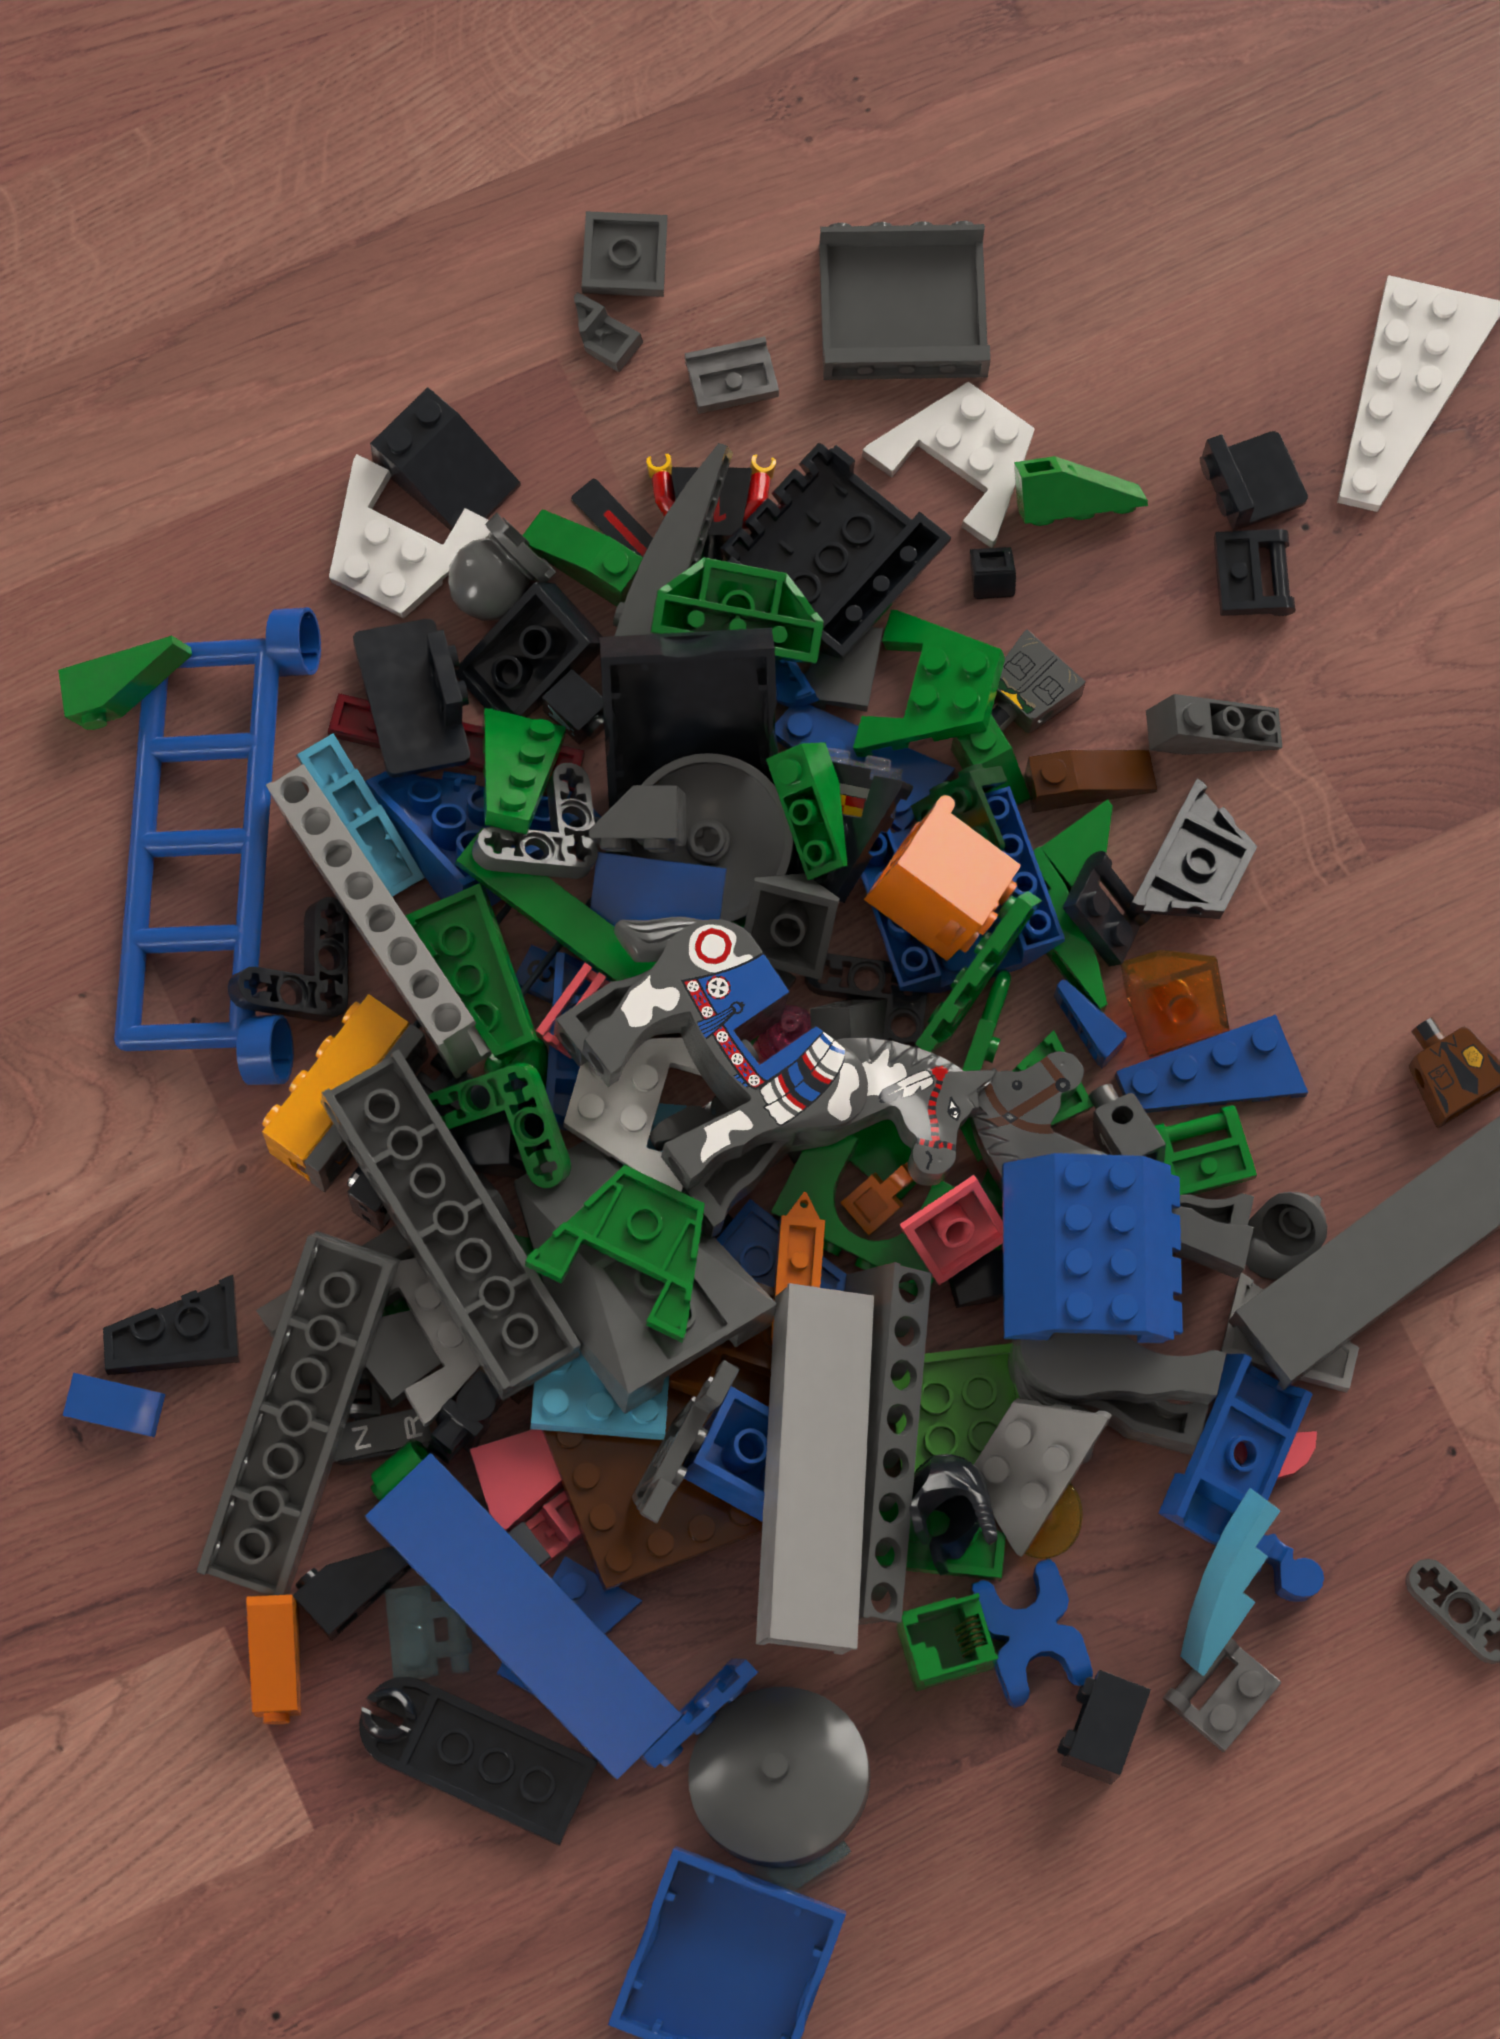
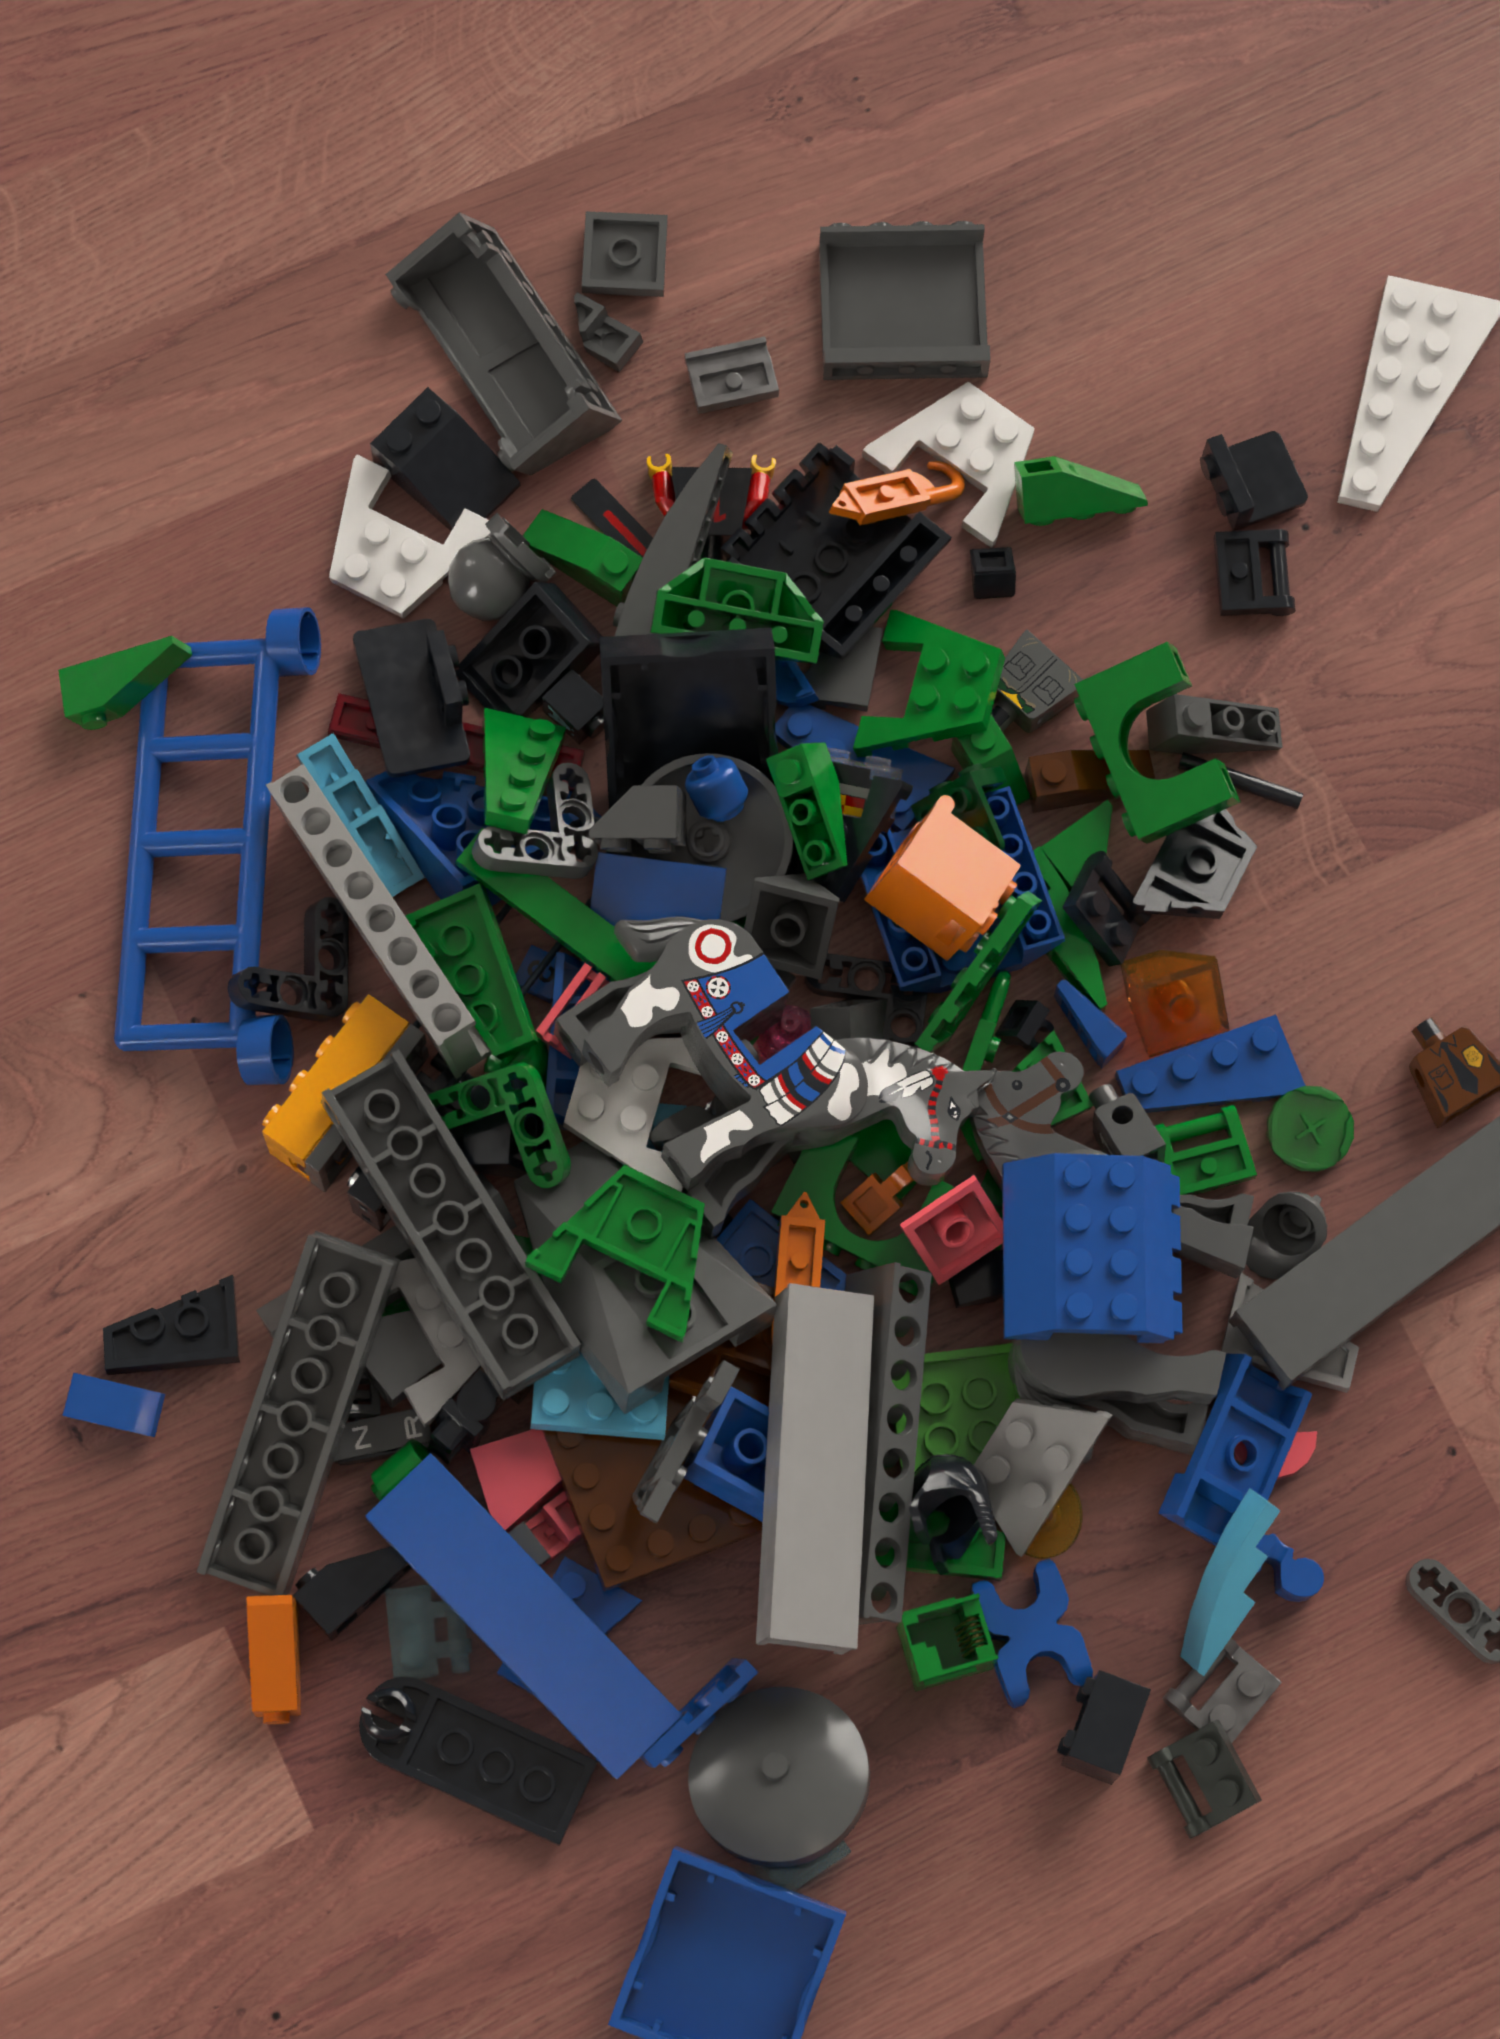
(503, 344): none -> dark grey windscreen
(716, 788): none -> blue head
(895, 494): none -> orange plate
(1023, 1023): none -> black tile
(1111, 705): none -> green arch
(1215, 1770): none -> pearl dark grey plate
(1250, 783): none -> black bar
(1310, 1128): none -> green tile

